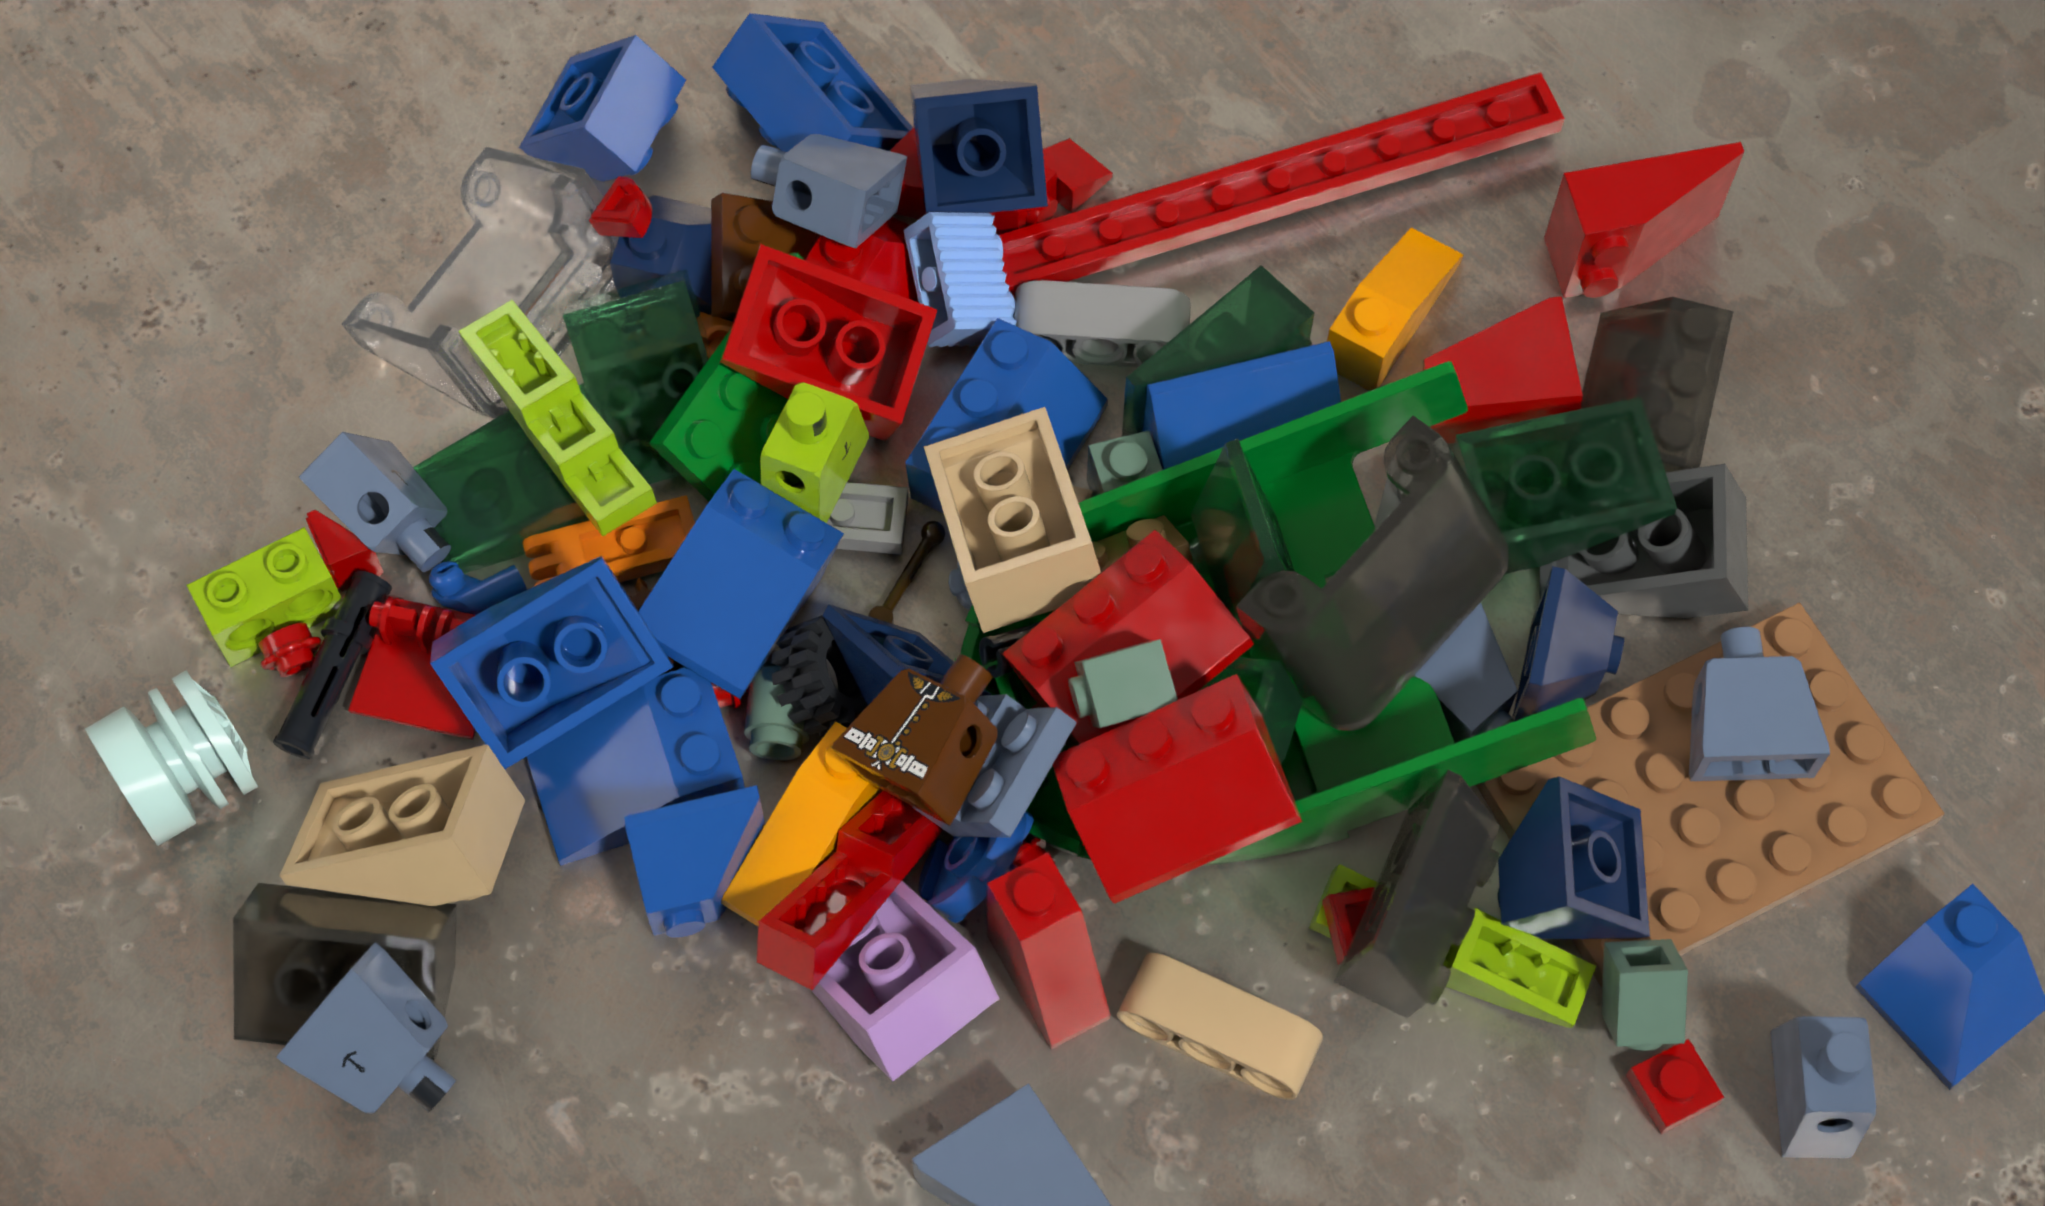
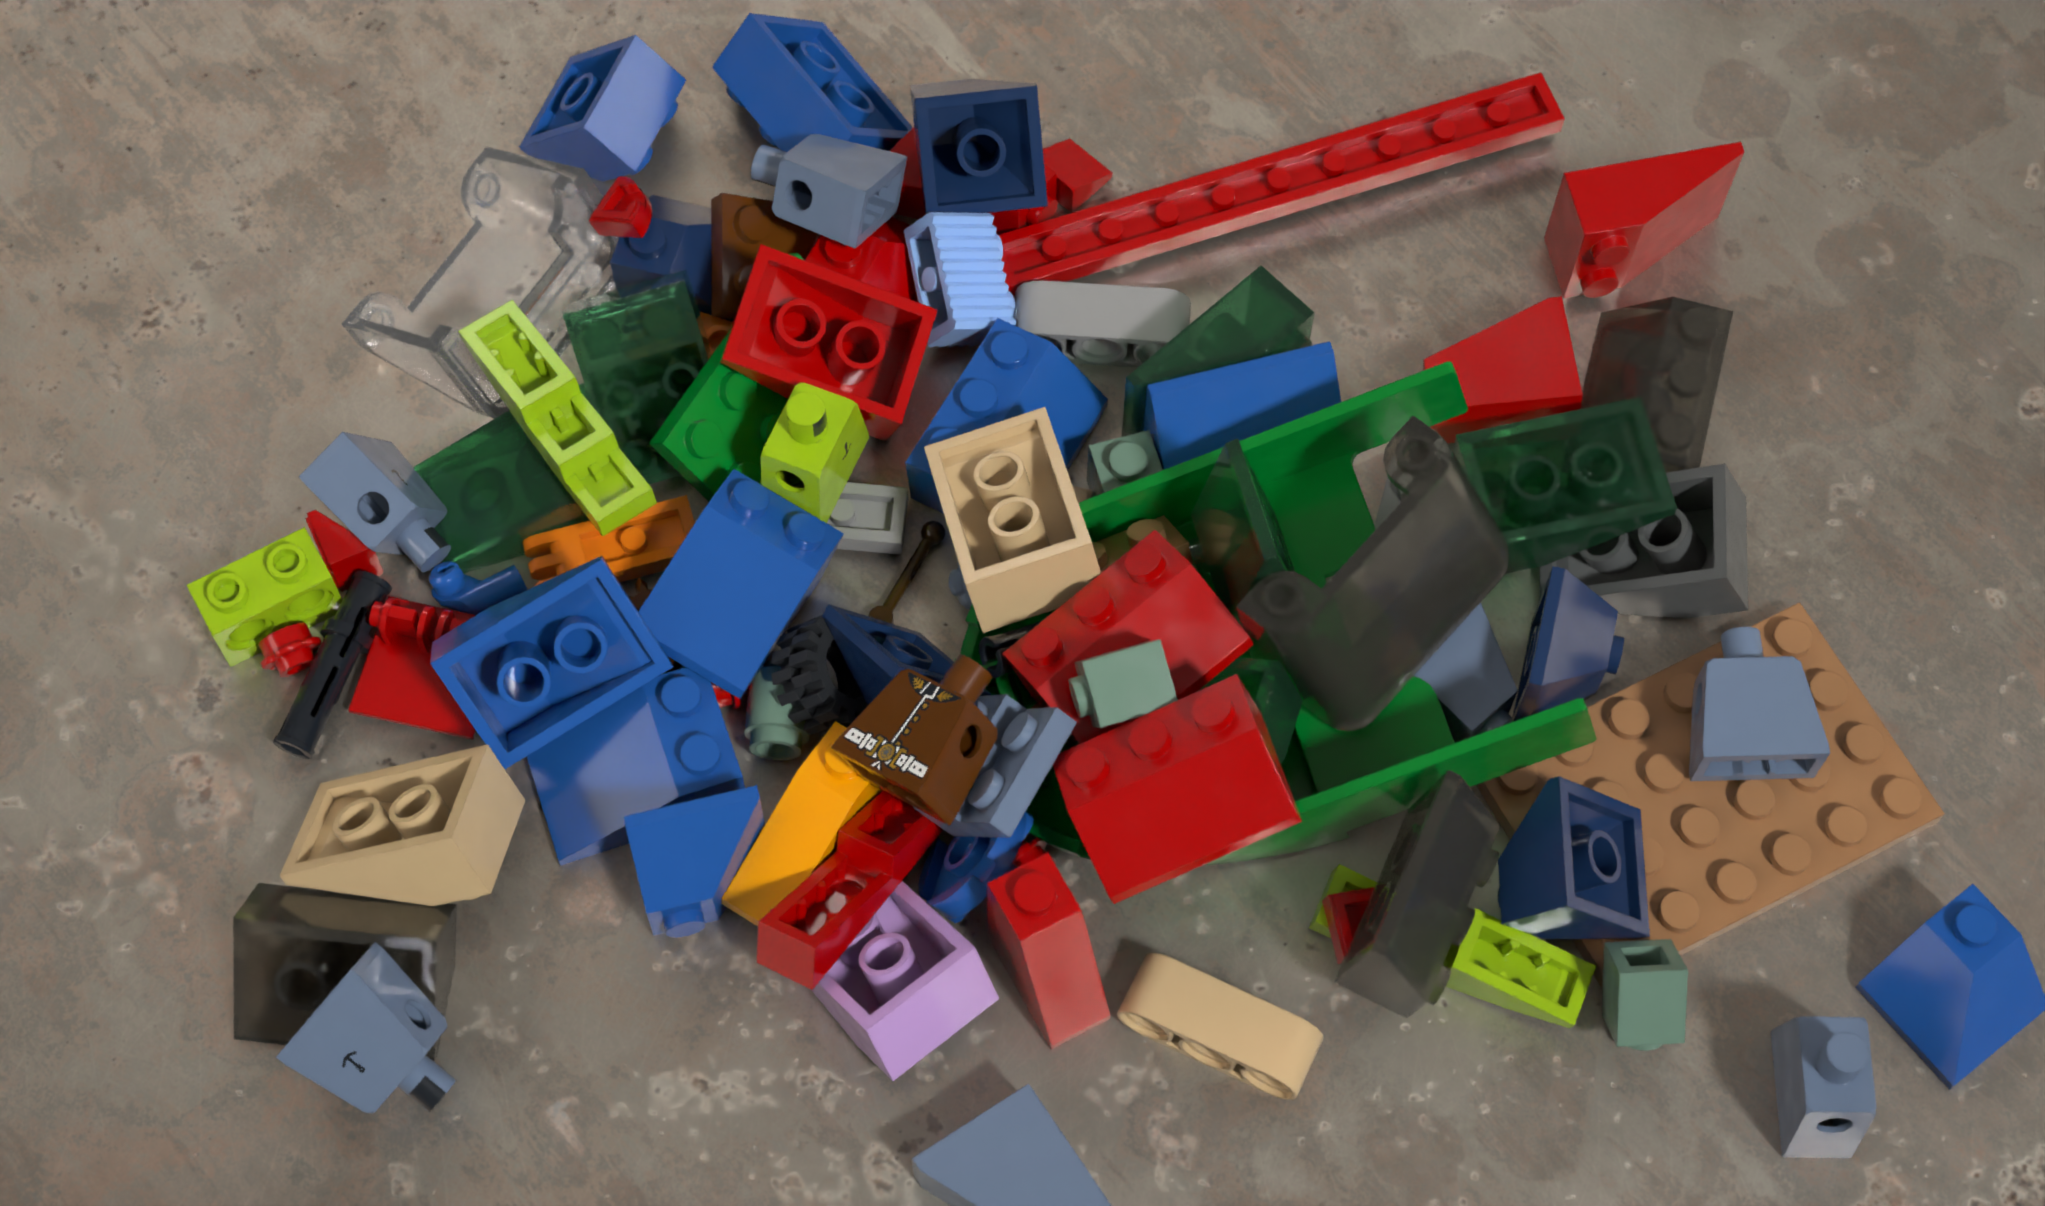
(172, 757): light aqua wheel -> none
(1390, 307): light orange slope -> none
(1674, 1086): red plate -> none

